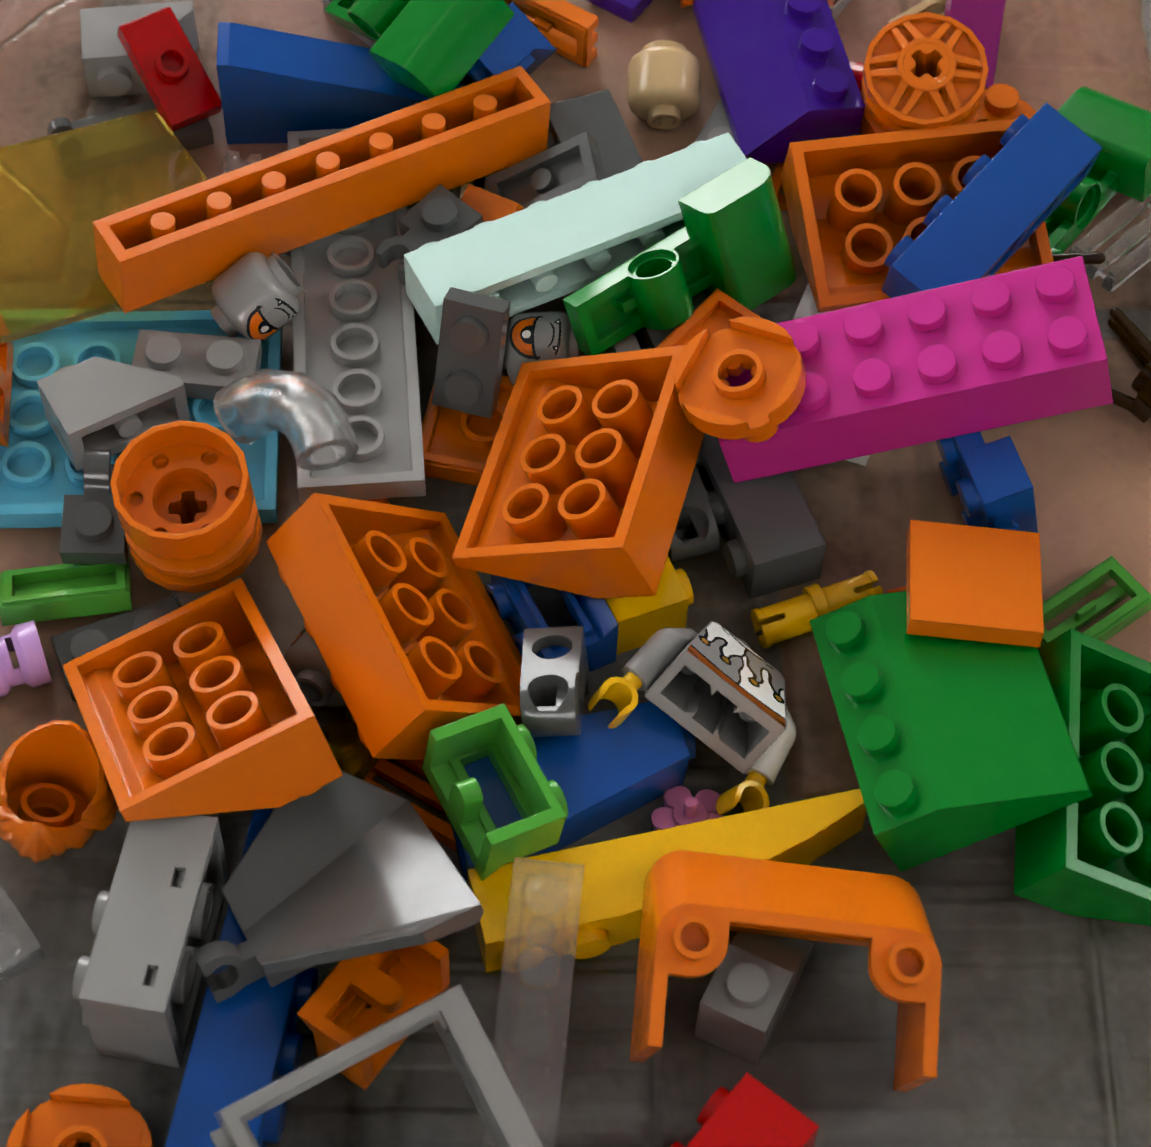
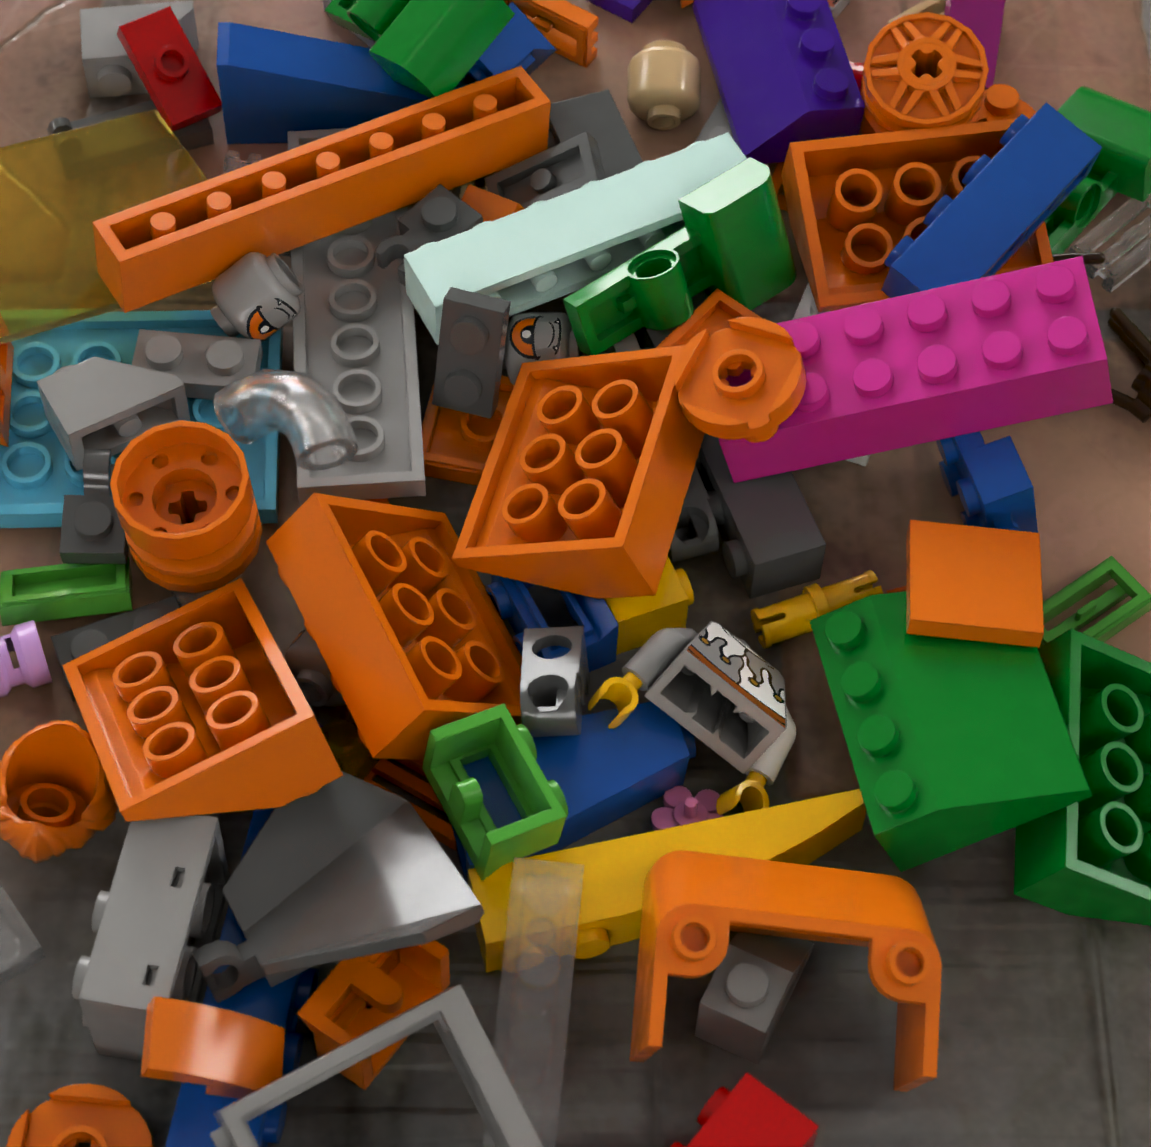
(210, 1047): none -> orange slope

